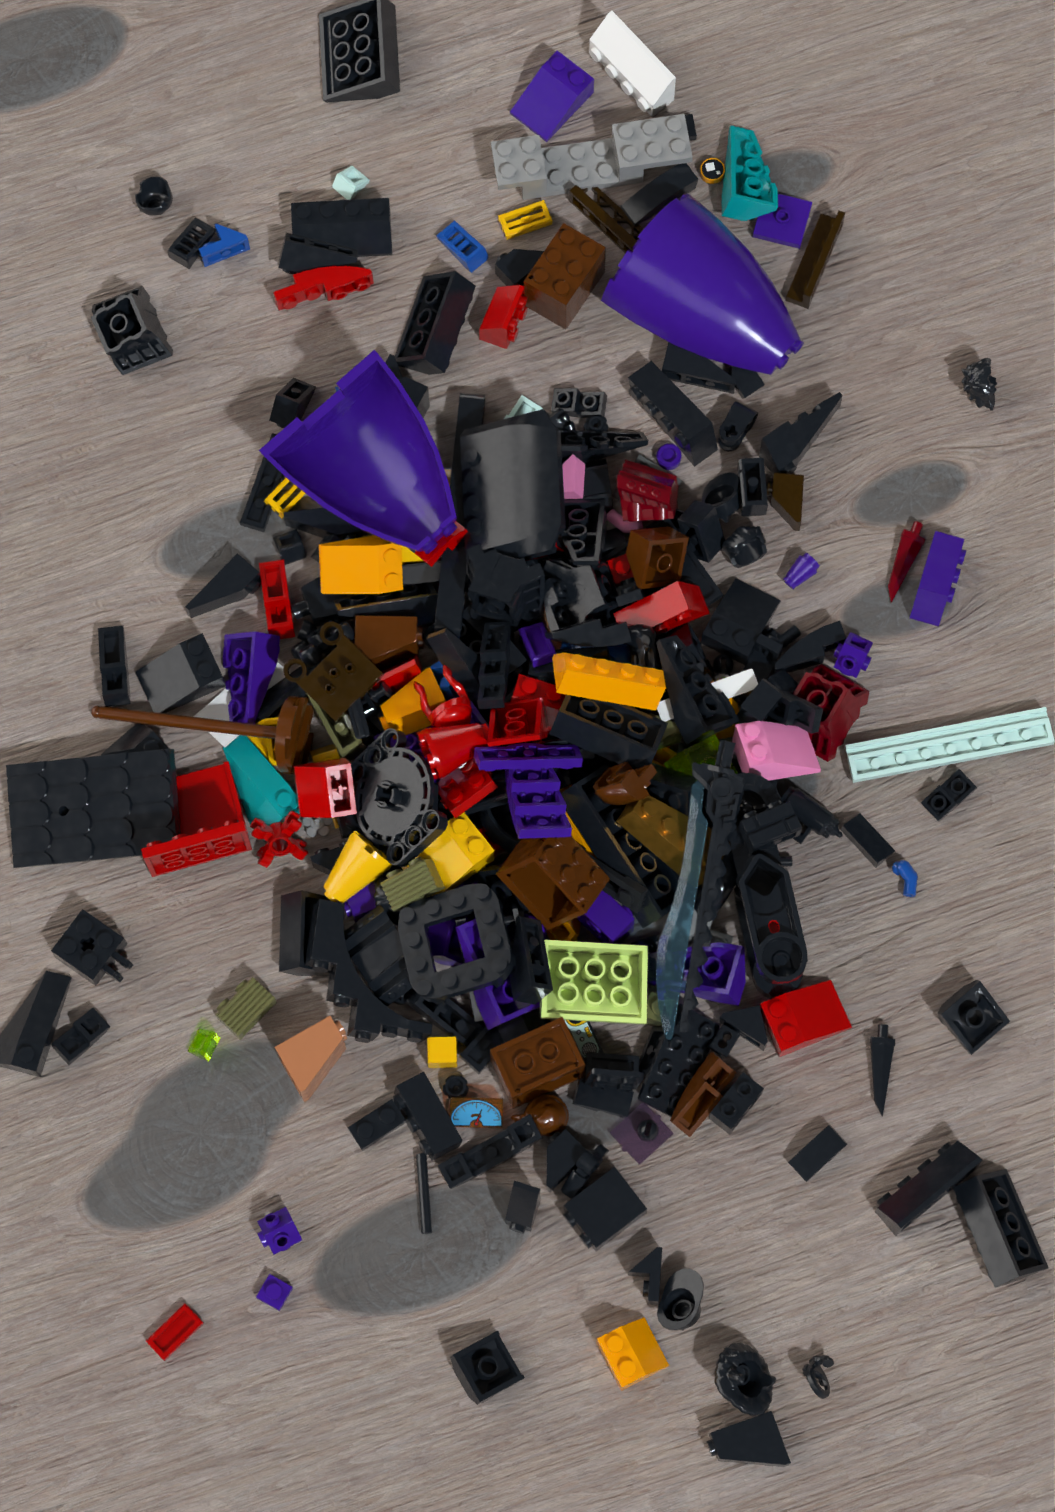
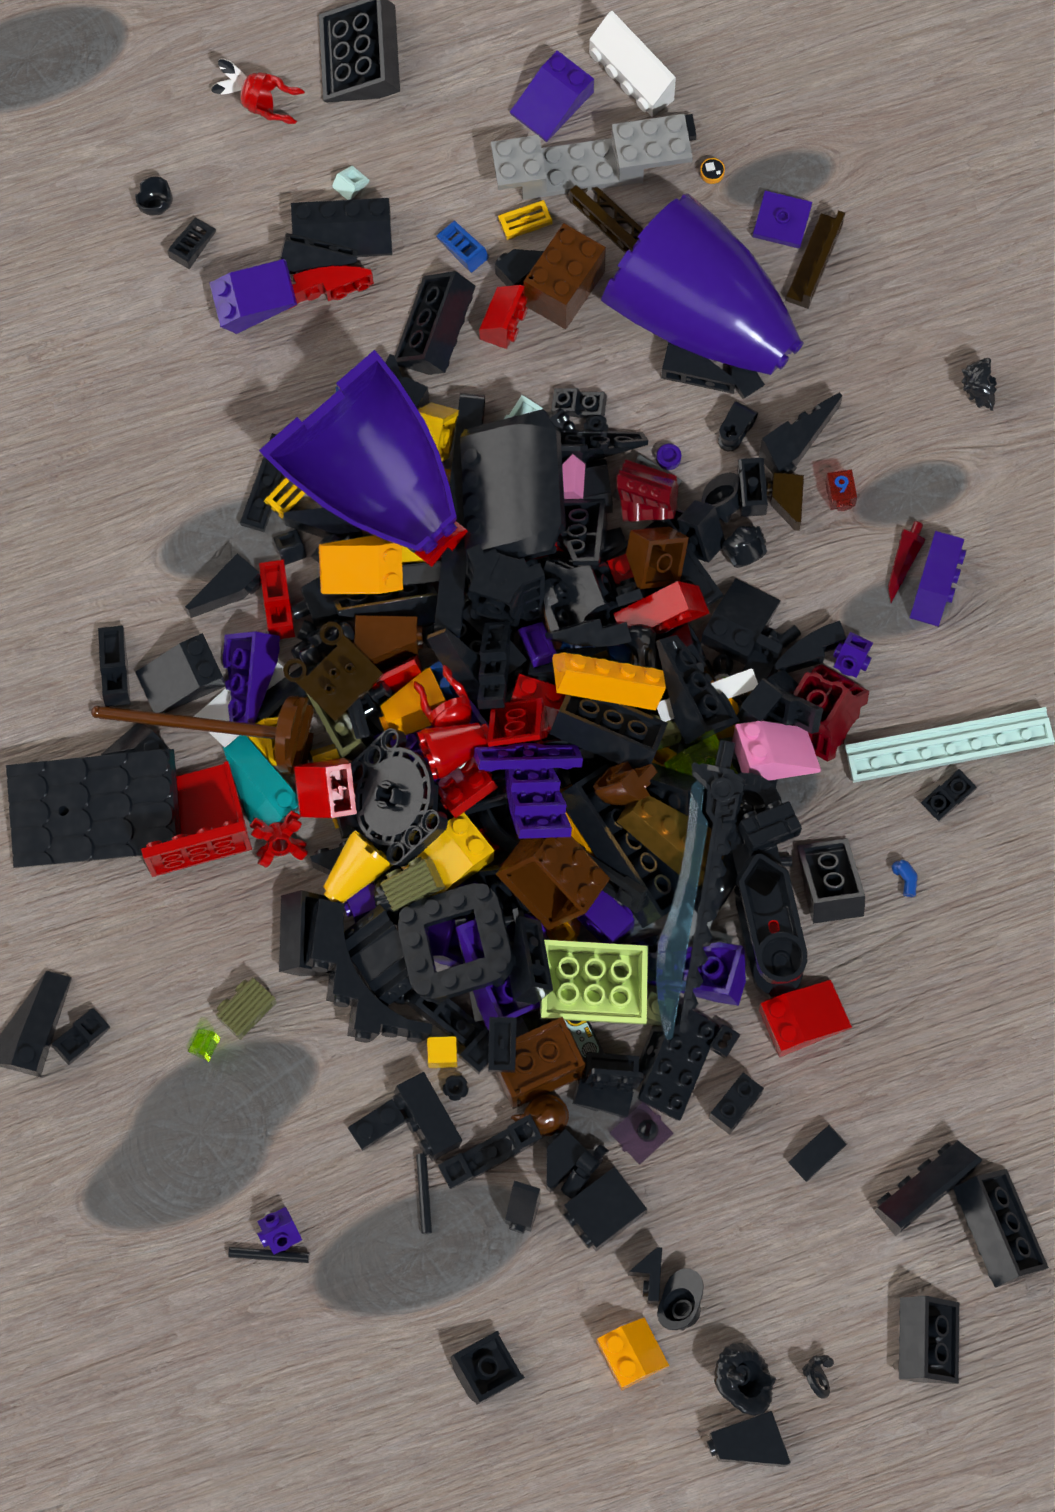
(96, 962): black hinge -> none
(130, 330): black slope -> none
(174, 1332): red tile -> none
(229, 245): blue slope -> none
(252, 295): none -> dark purple slope
(254, 90): none -> red hair
(265, 1254): none -> black bar
(274, 1292): dark purple plate -> none
(291, 402): black slope -> none
(312, 1054): nougat slope -> none
(317, 825): light grey plant -> none
(441, 424): none -> yellow slope
(477, 1112): slope -> none
(502, 1044): none -> black plate
(625, 527): bright pink arm -> none
(660, 193): black slope -> none
(674, 413): black wedge -> none
(702, 1094): reddish brown slope -> none
(746, 181): teal wedge -> none
(748, 1024): black slope -> none
(801, 570): dark purple cone -> none
(811, 815): black piece -> none
(831, 881): none -> black slope
(841, 490): none -> clear red brick
(867, 840): black slope -> none
(881, 1059): black bar -> none
(929, 1340): none -> black slope
(972, 1016): black slope -> none

